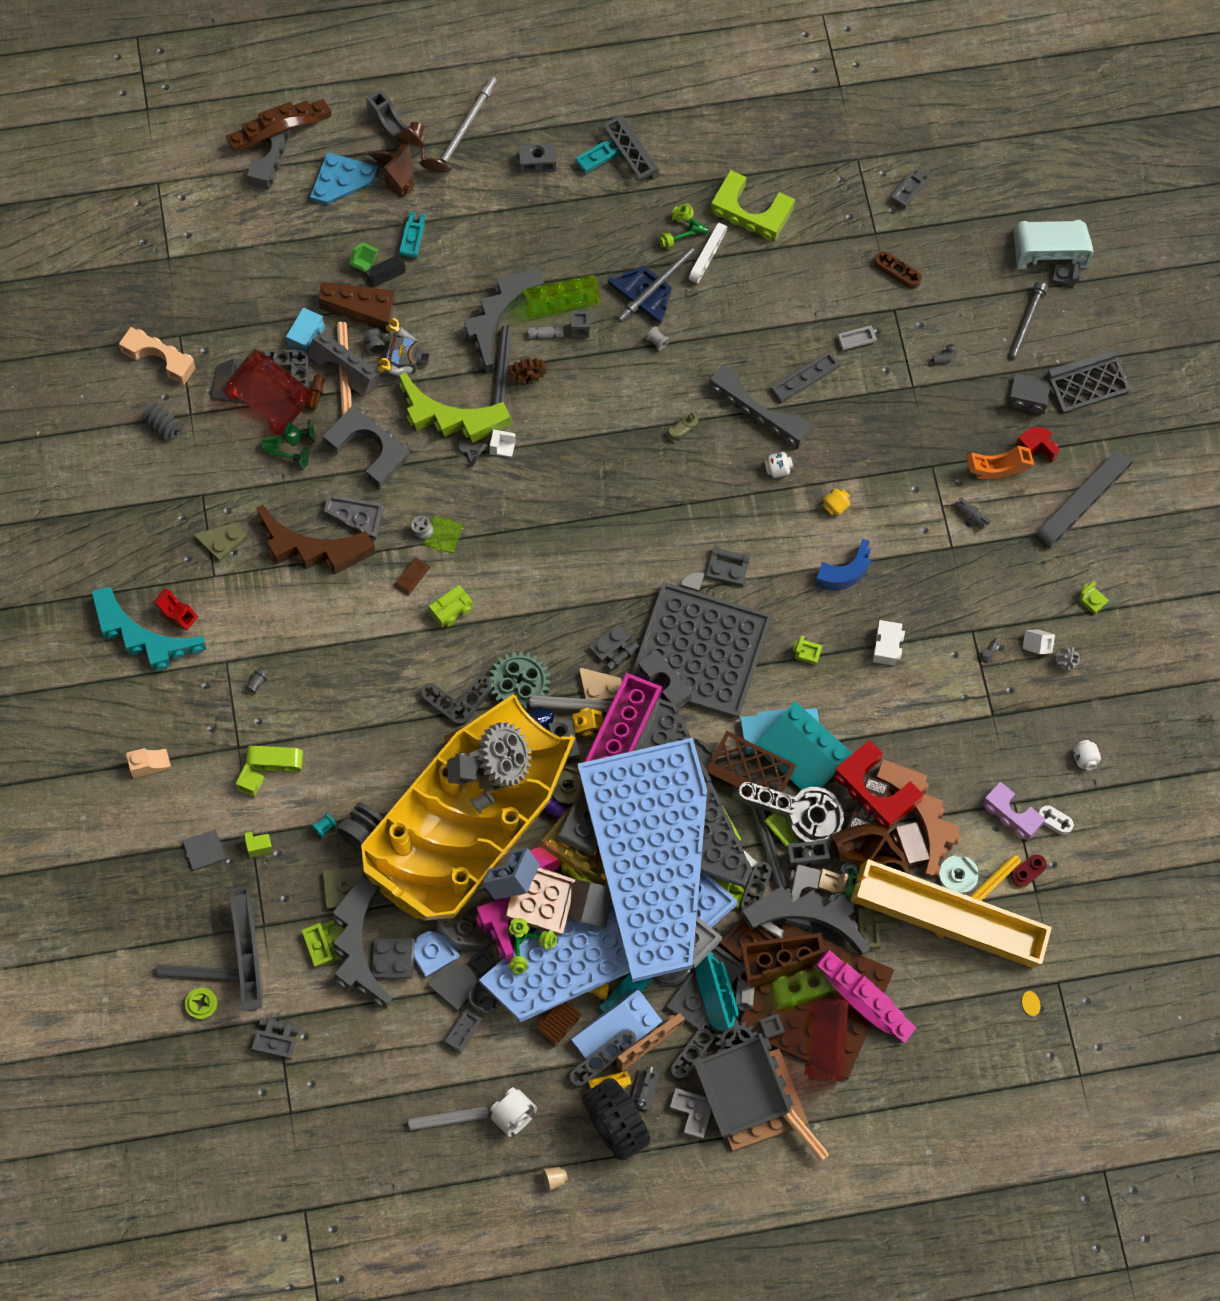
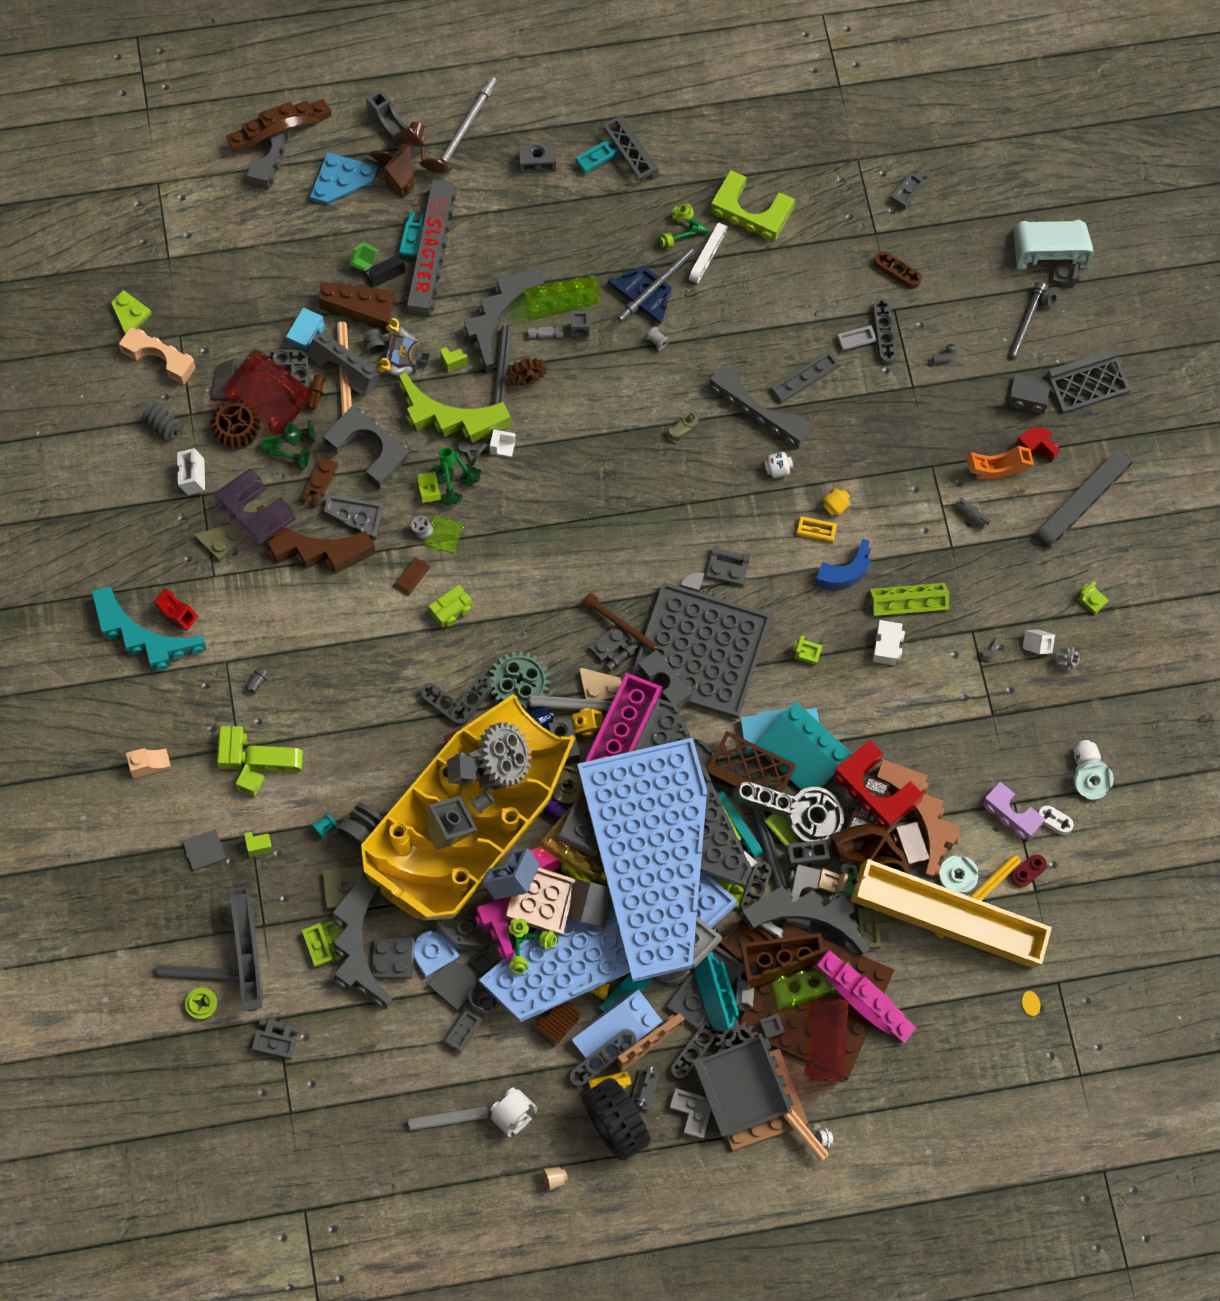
(129, 311): none -> lime wing
(191, 471): none -> white brick
(231, 747): none -> lime brick
(237, 433): none -> reddish brown gear
(259, 524): none -> clear purple arch
(320, 480): none -> reddish brown hinge
(428, 487): none -> lime bracket
(431, 248): none -> dark grey brick
(444, 473): none -> dark green plant
(449, 822): none -> dark grey slope
(453, 360): none -> lime panel
(592, 602): none -> reddish brown piece
(745, 834): none -> teal beam
(800, 531): none -> yellow tile
(824, 1137): none -> white plate
(884, 331): none -> dark grey beam
(909, 599): none -> lime fence
(1049, 298): none -> dark grey plate
(1101, 785): none -> light aqua plate

